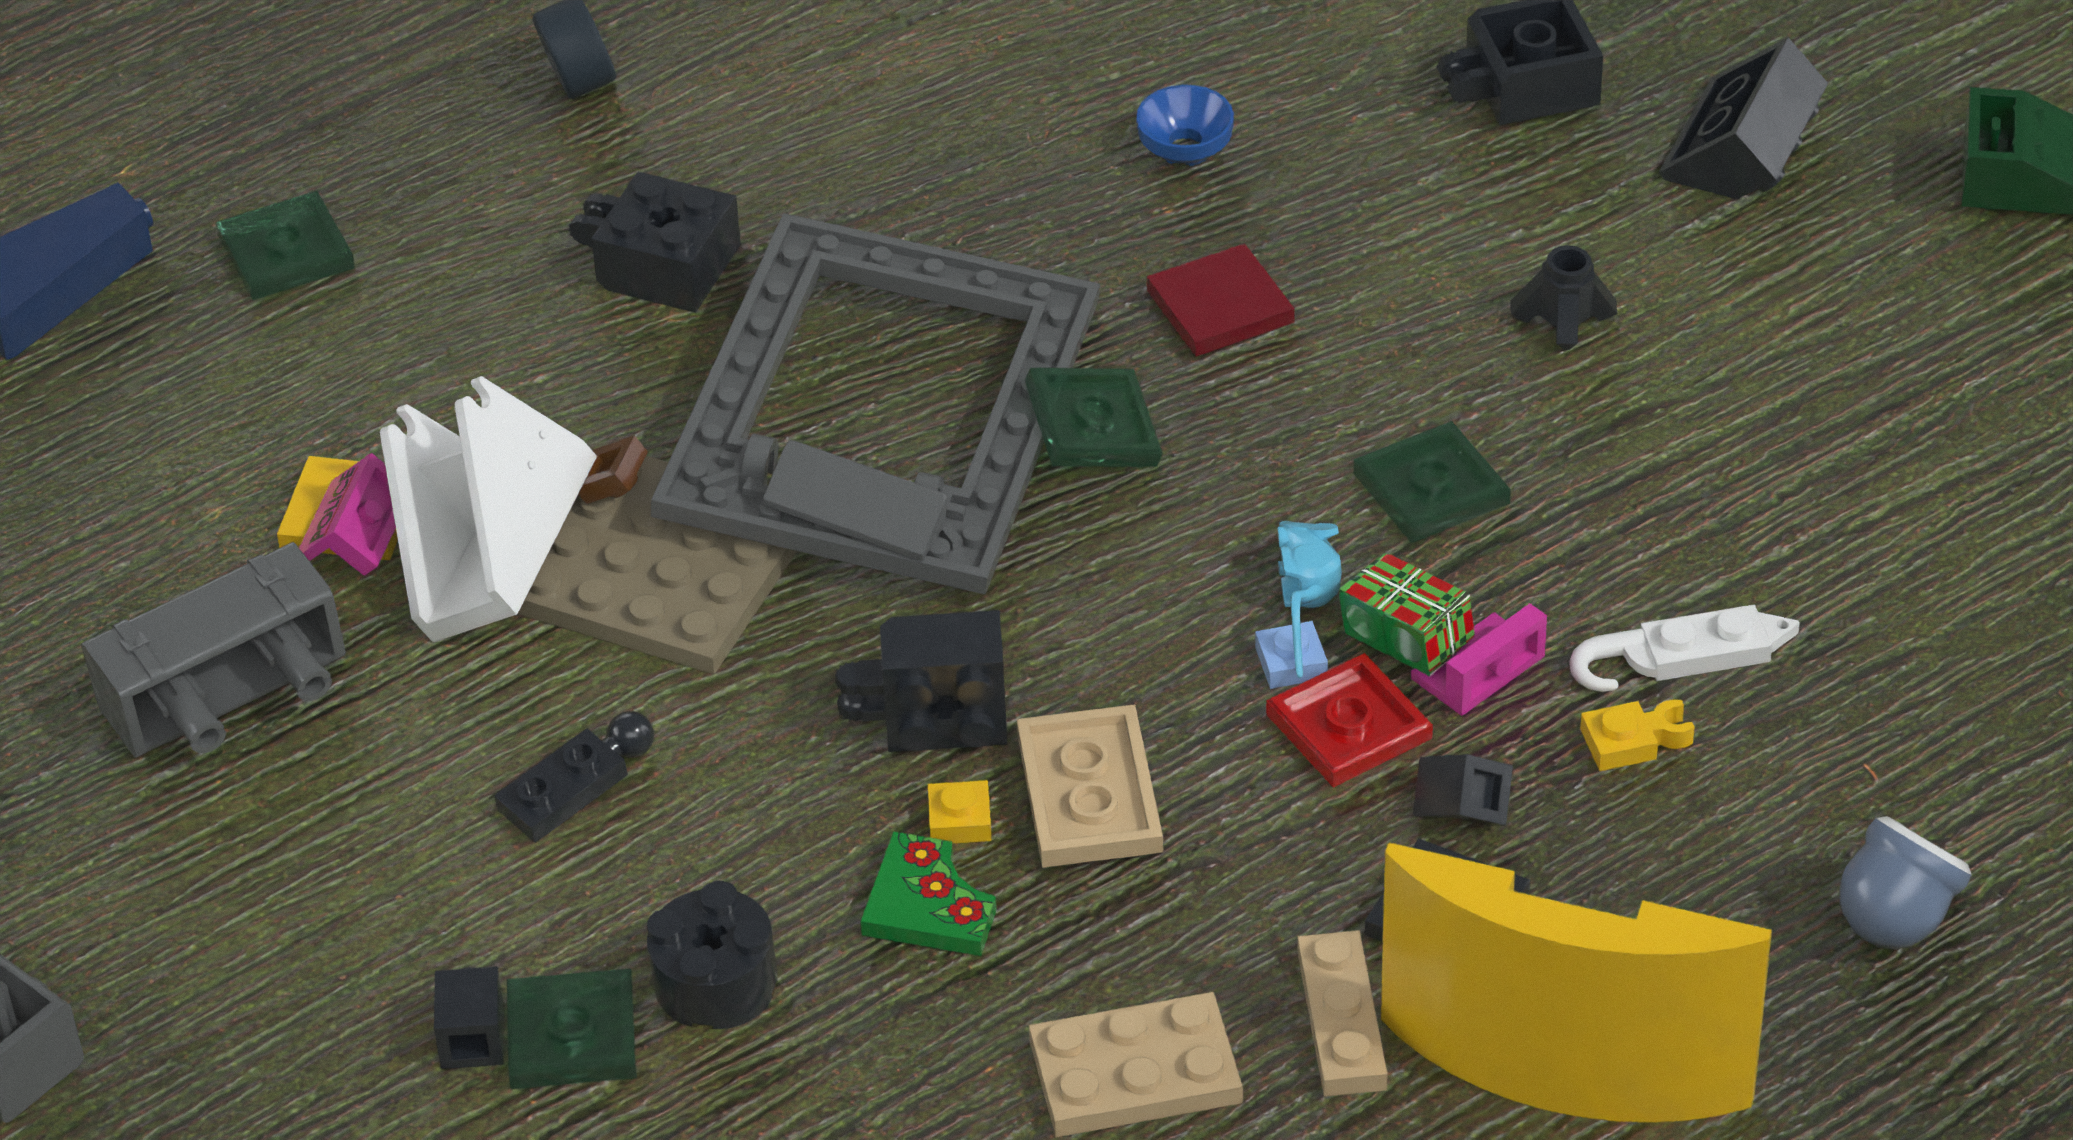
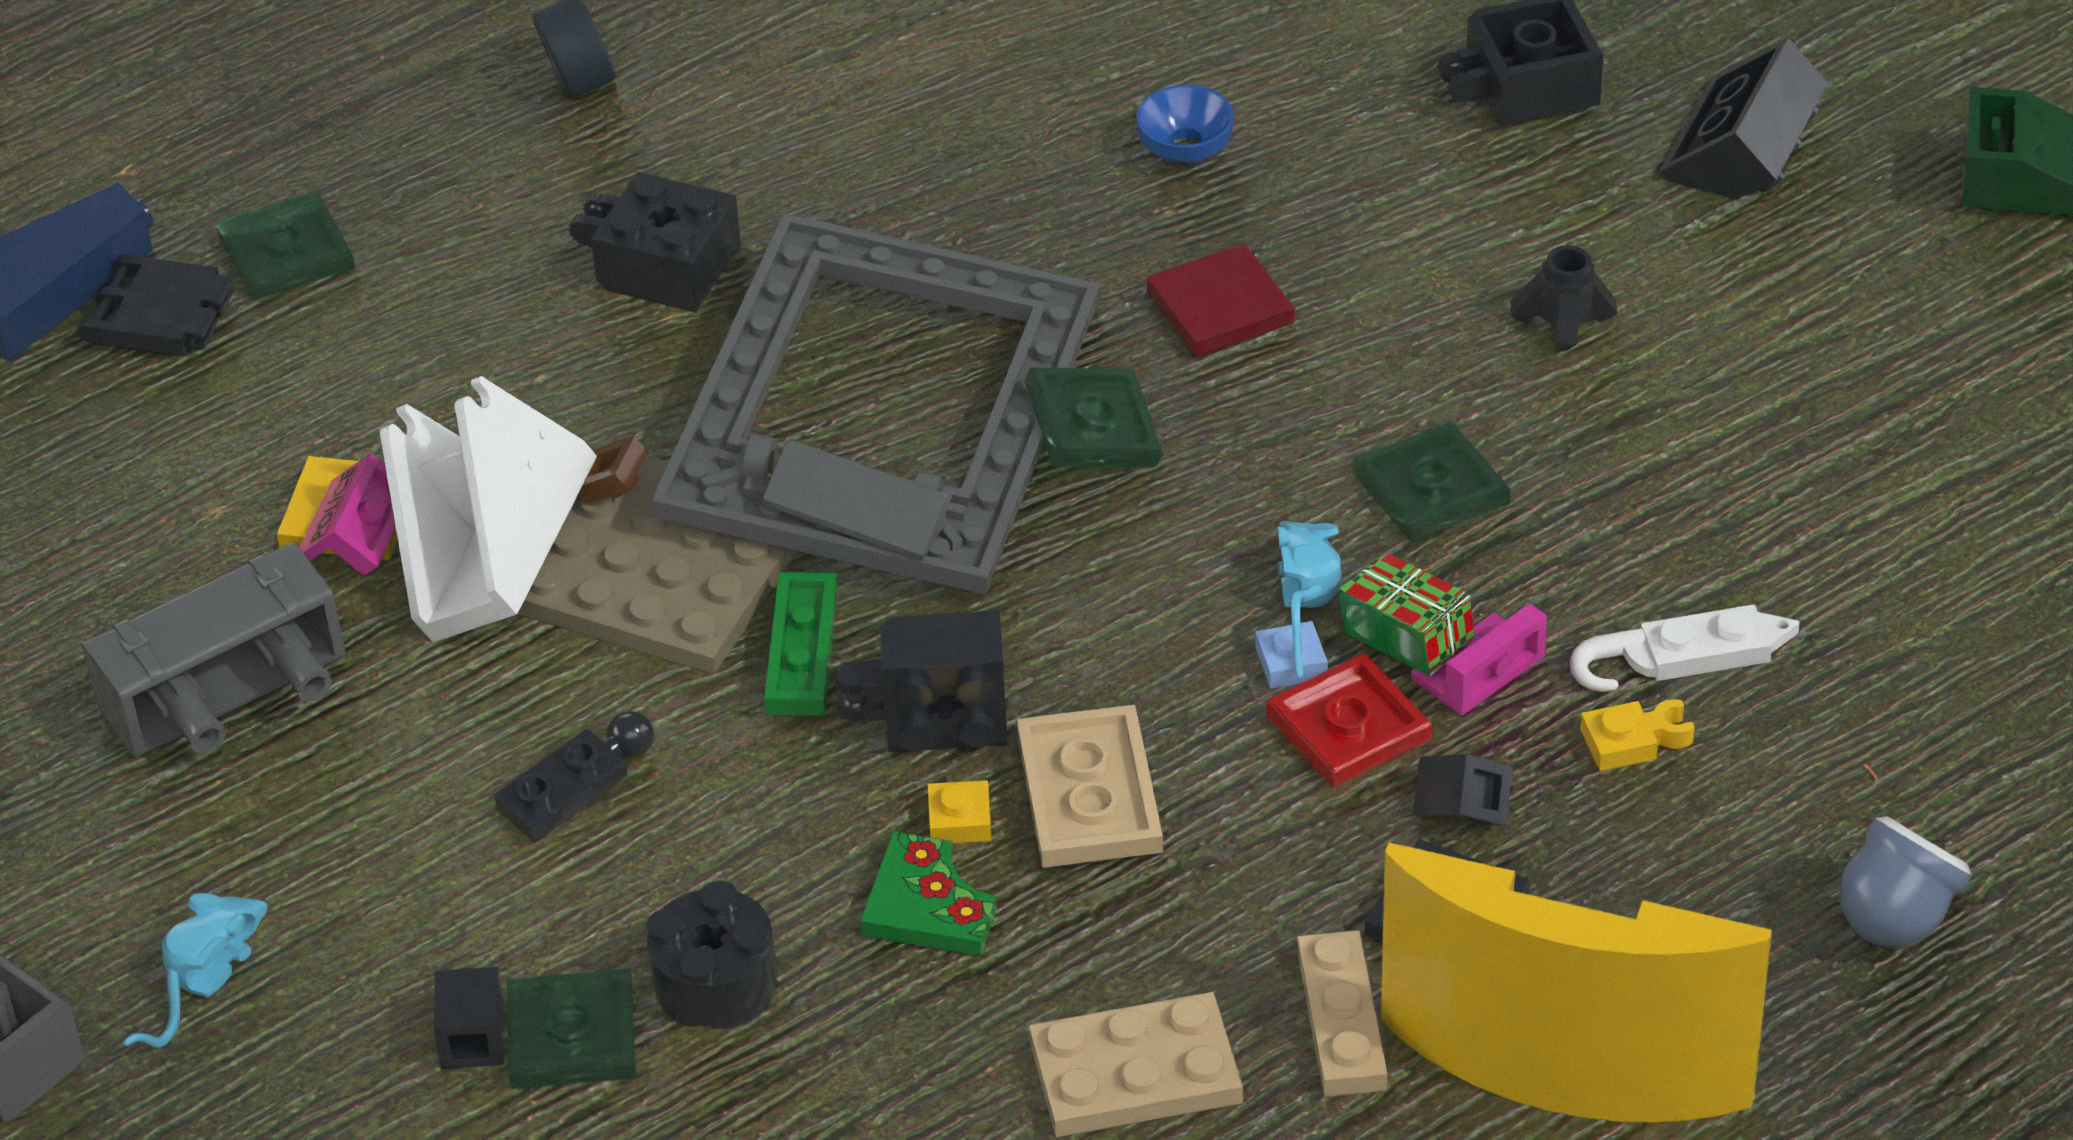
(161, 308): none -> black plate
(200, 951): none -> medium azure animal
(801, 644): none -> green plate

